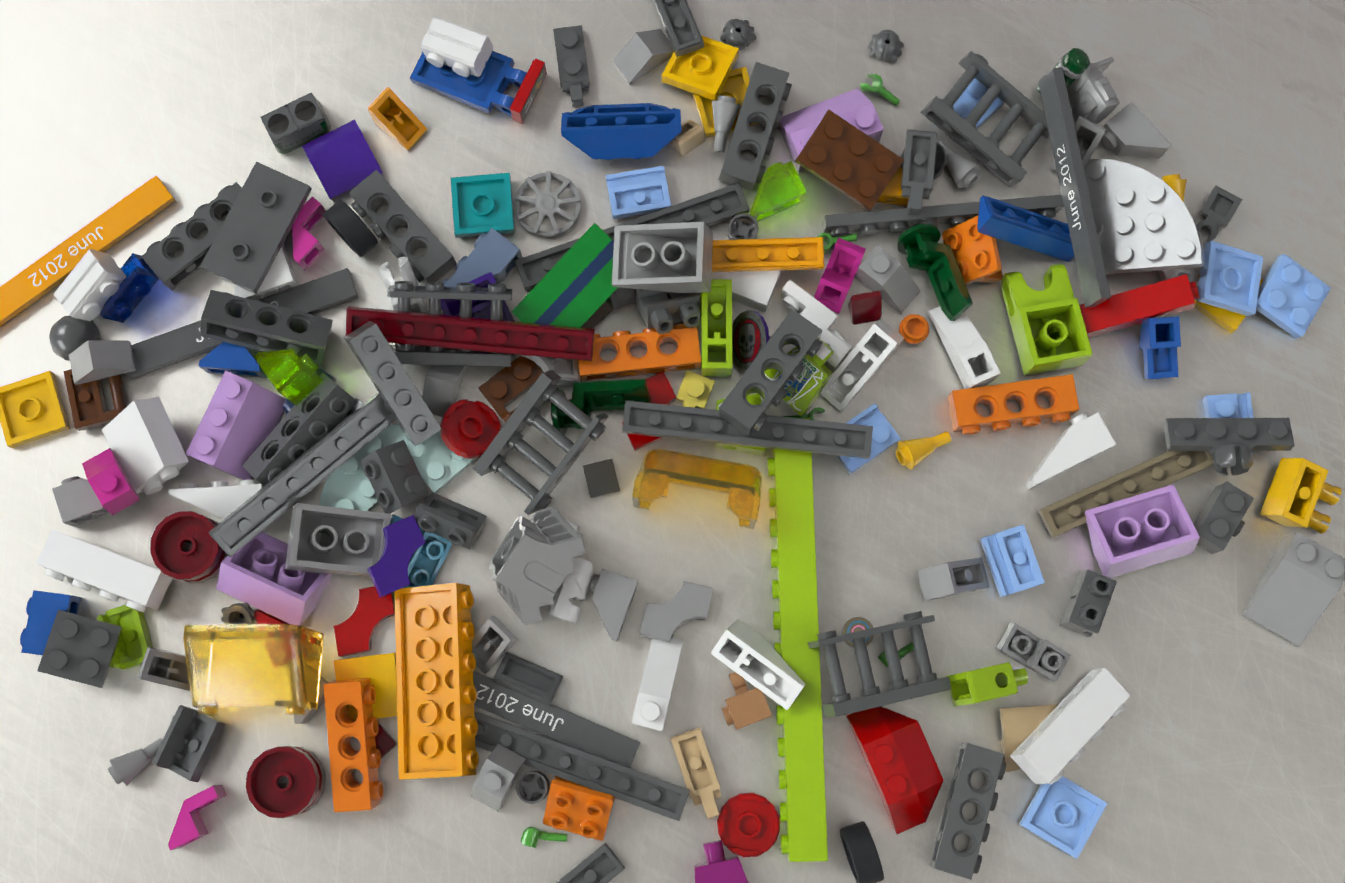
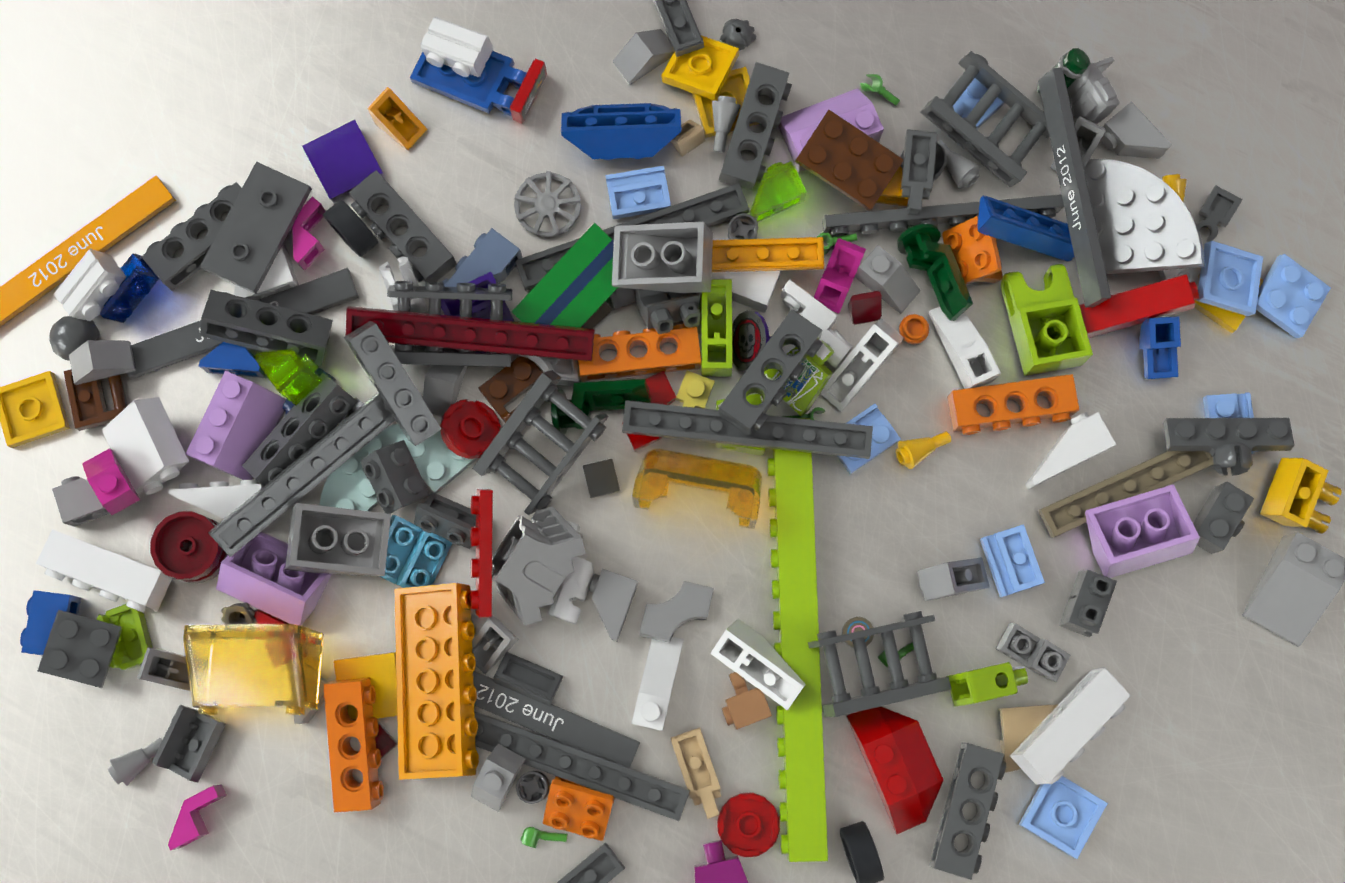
(266, 784): dark red wheel -> none
(292, 137): dark grey piece -> none
(356, 632): red tile -> none
(391, 569): dark purple tile -> none
(482, 204): teal plate -> none
(482, 566): none -> red plate
(572, 62): dark grey hinge -> none
(884, 51): dark grey animal -> none

